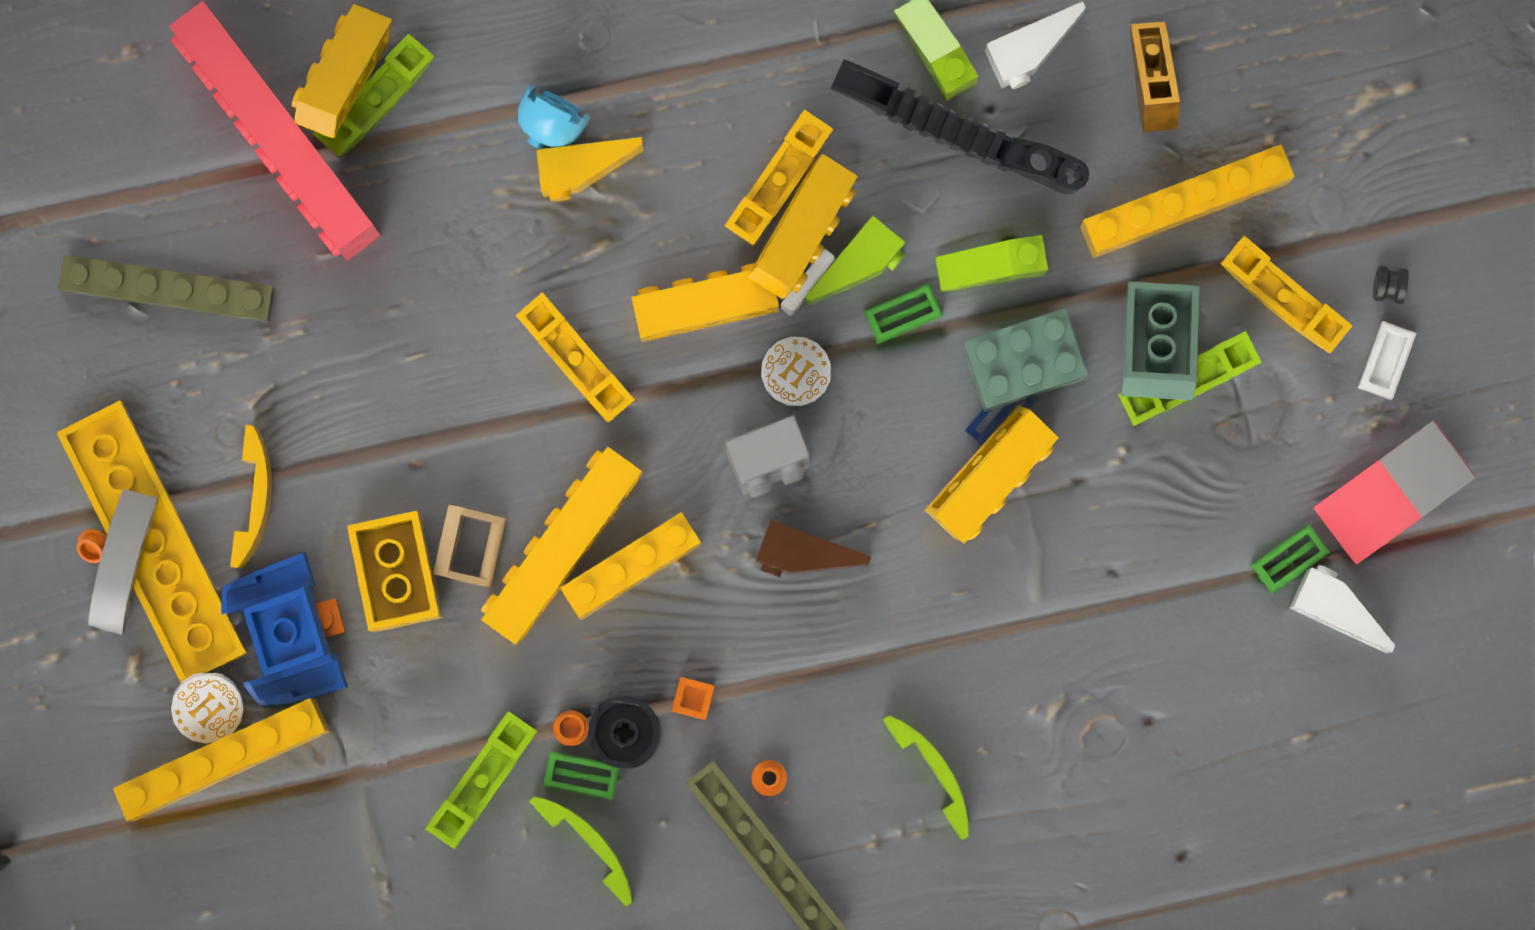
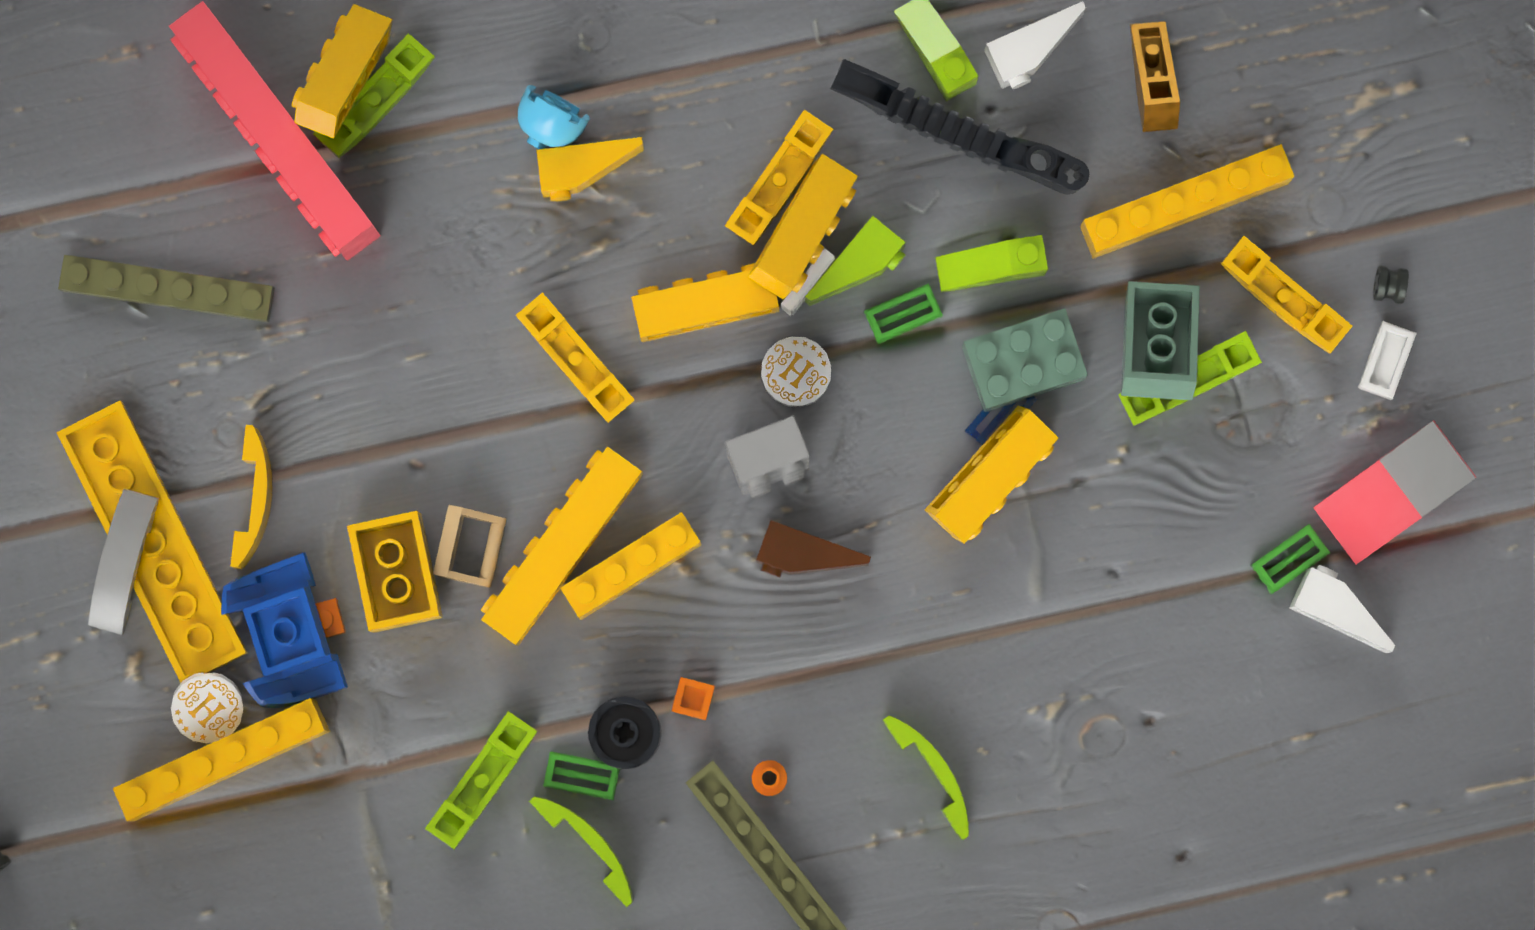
(91, 545): orange plate -> none
(570, 728): orange plate -> none

